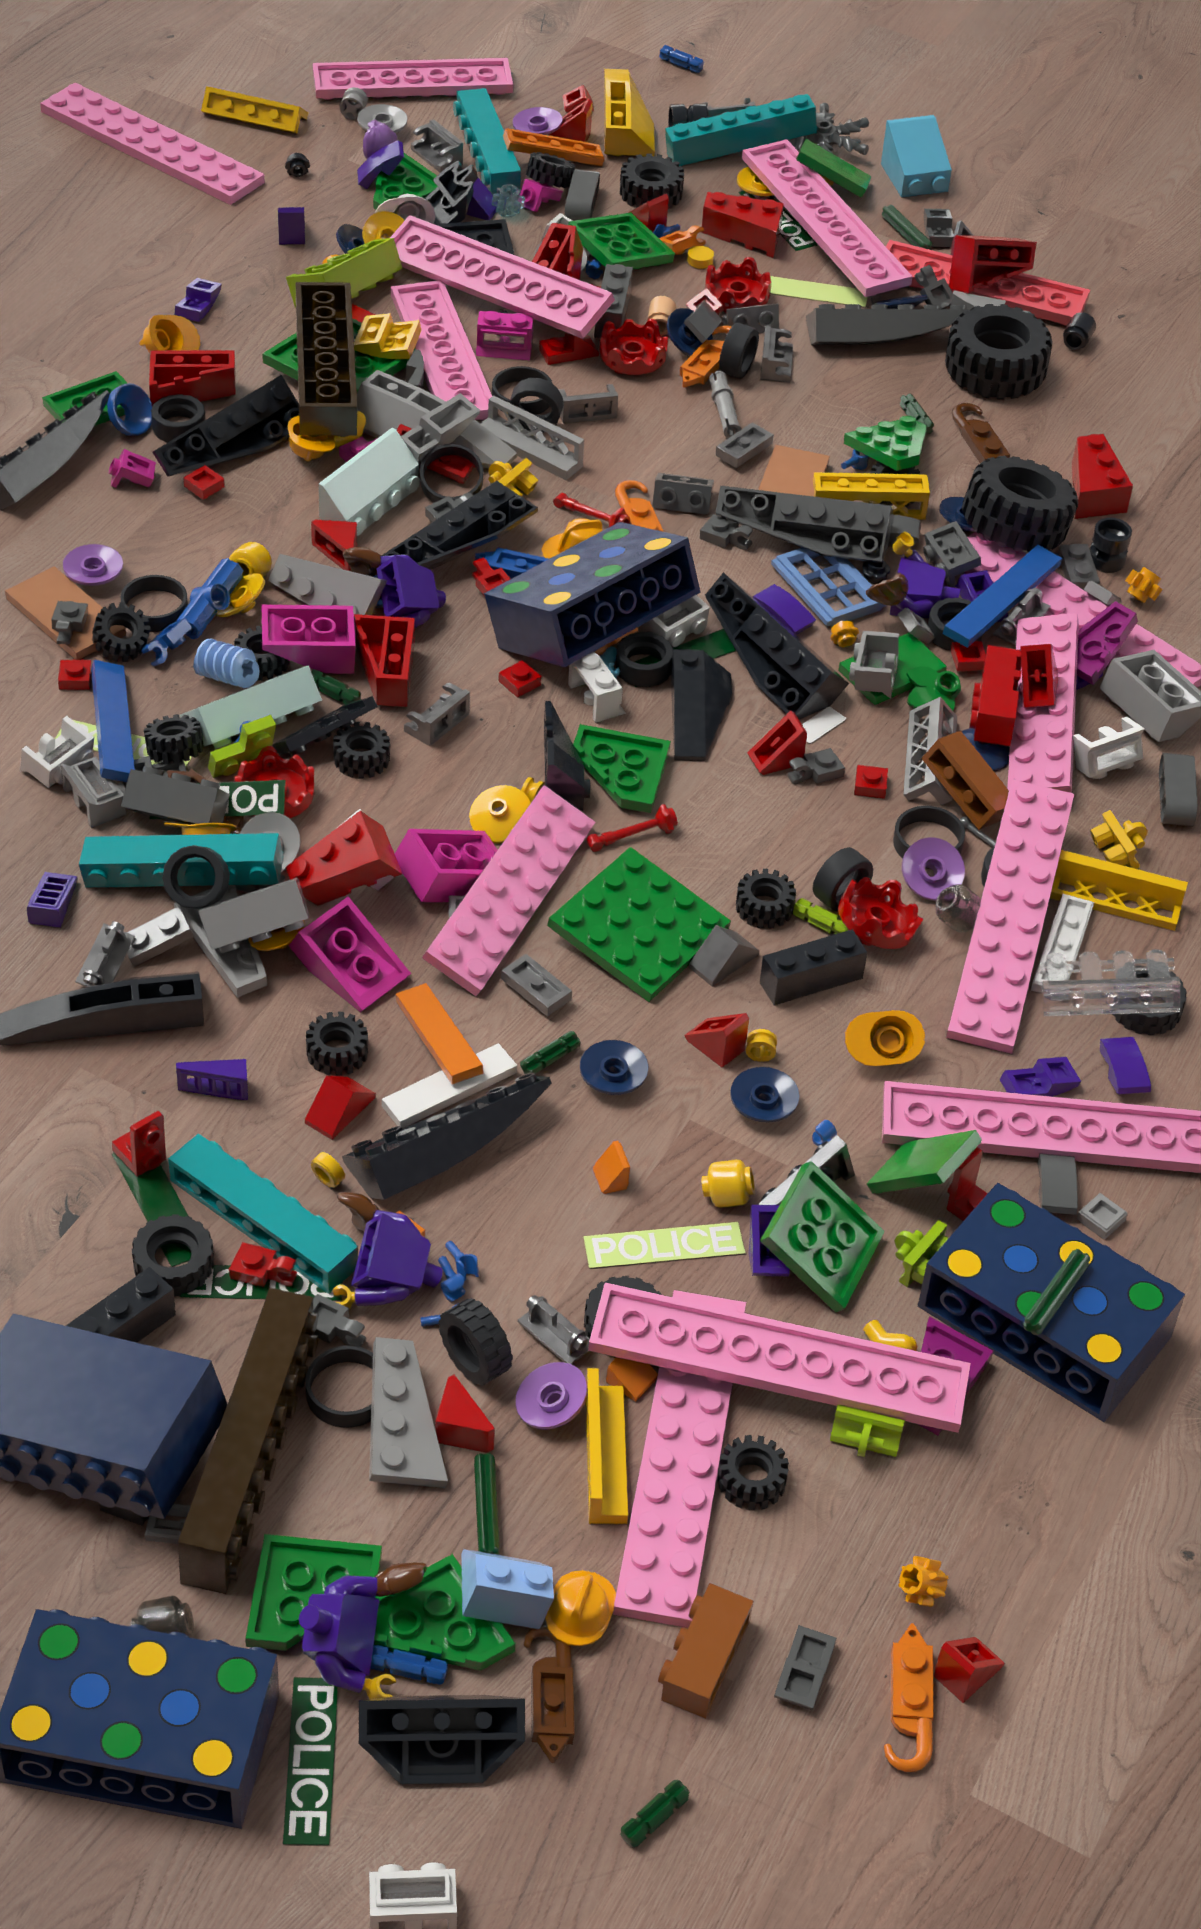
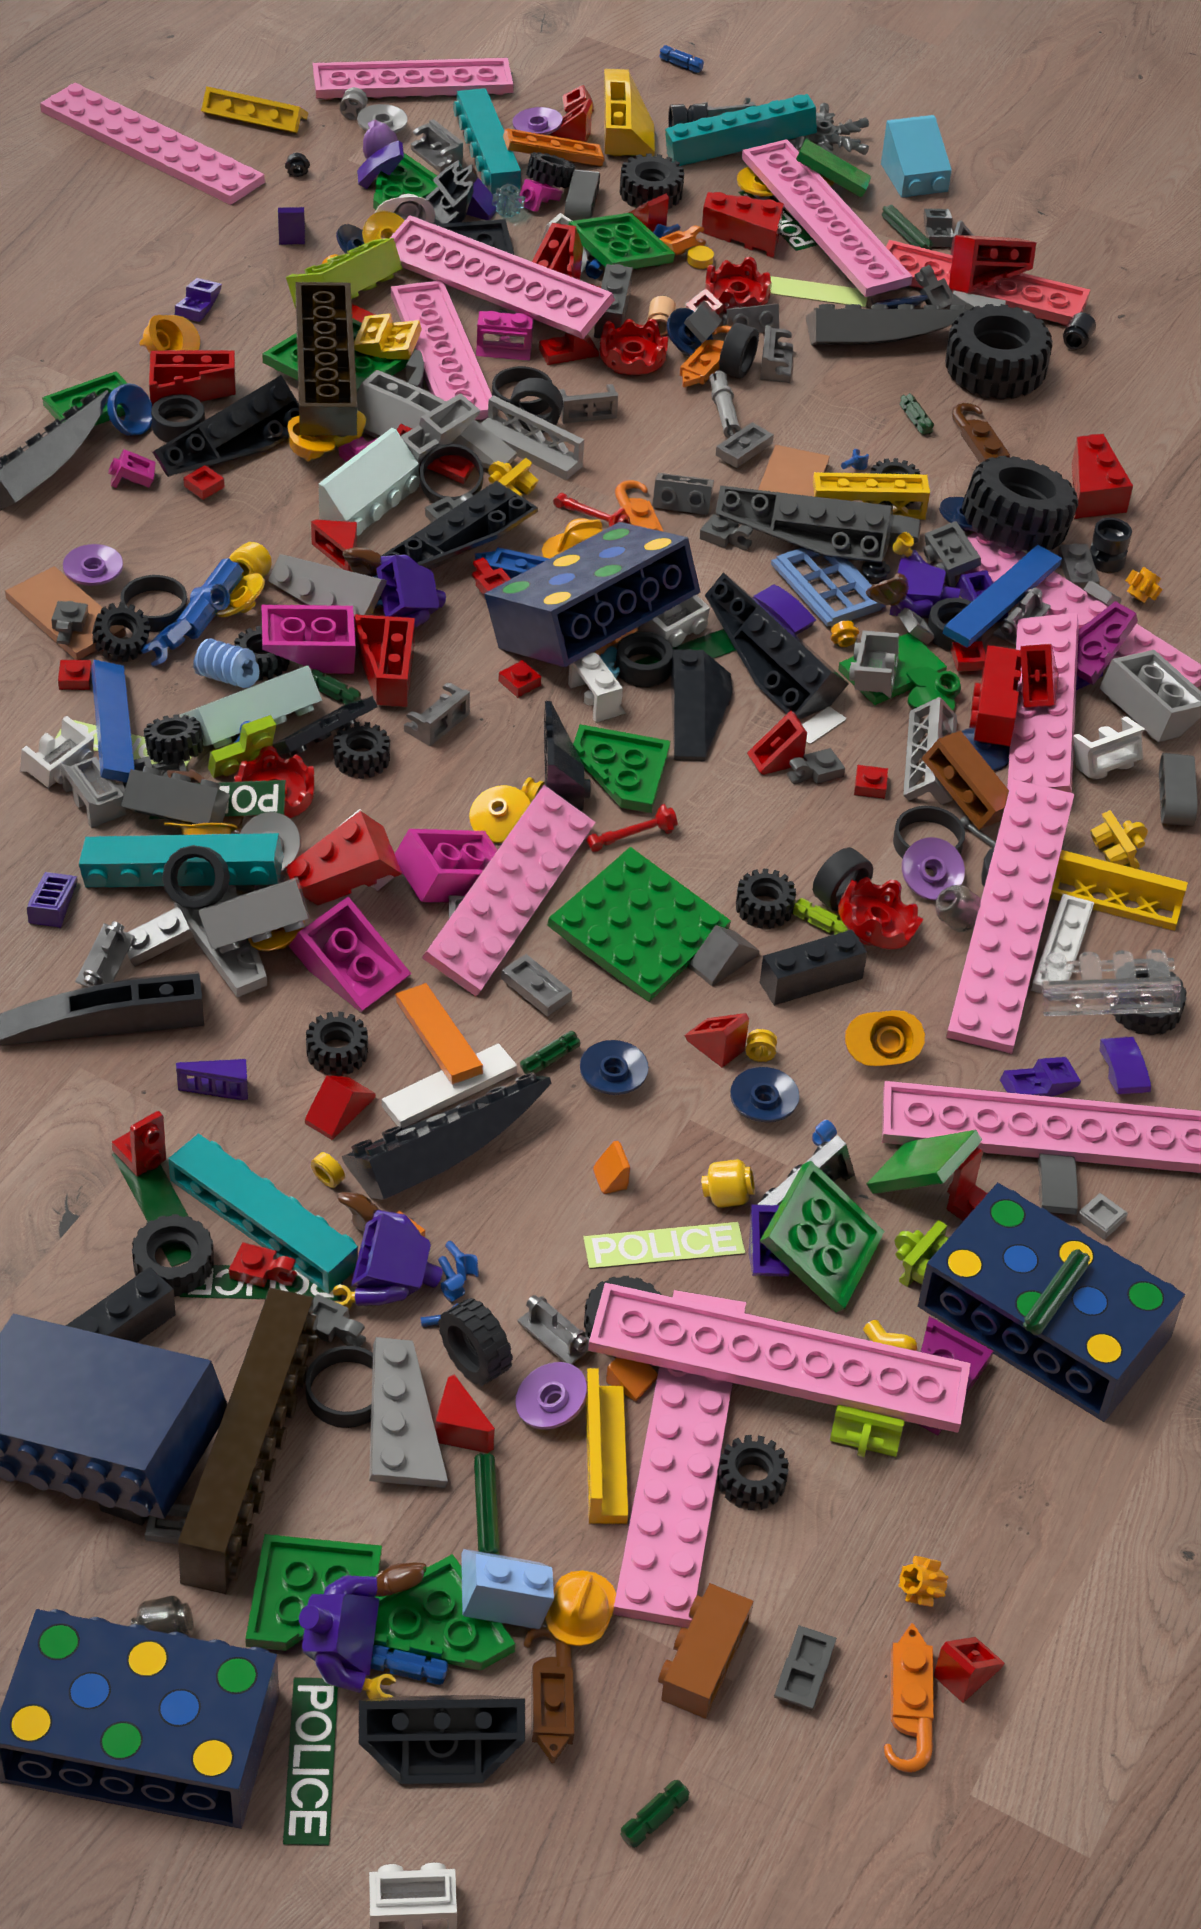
(891, 443): green plate -> none

